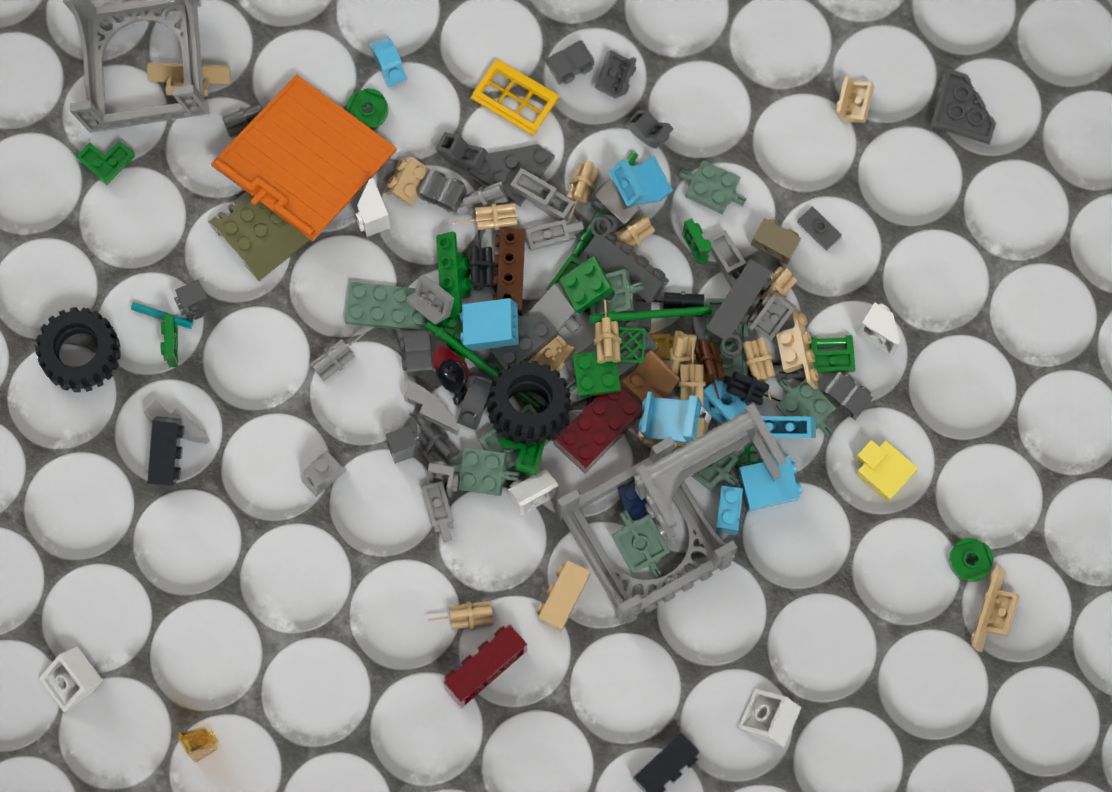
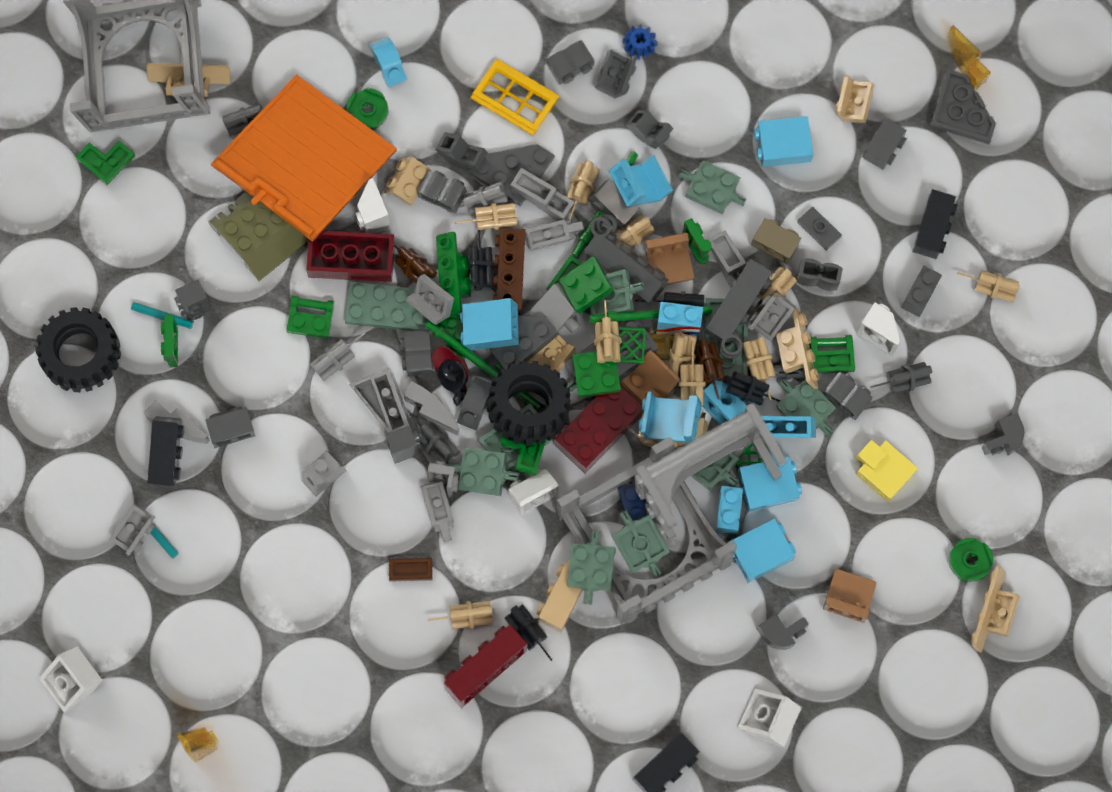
(132, 529): none -> light grey bracket
(166, 545): none -> teal bar
(230, 427): none -> dark grey brick
(308, 323): none -> green plate
(351, 256): none -> dark red brick
(384, 400): none -> light grey wedge
(410, 569): none -> reddish brown tile
(413, 264): none -> reddish brown piece
(527, 627): none -> black piece
(591, 567): none -> sand green plate
(639, 35): none -> blue gear
(671, 257): none -> medium nougat bracket
(679, 318): none -> medium azure panel
(763, 550): none -> medium azure brick
(778, 636): none -> dark grey brick
(784, 141): none -> medium azure brick
(813, 273): none -> dark grey brick
(850, 596): none -> medium nougat bracket
(884, 144): none -> dark grey brick
(908, 377): none -> dark grey piece
(921, 291): none -> dark grey brick
(935, 224): none -> black brick
(967, 57): none -> clear yellow slope
(995, 285): none -> tan piece
(1010, 436): none -> dark grey brick

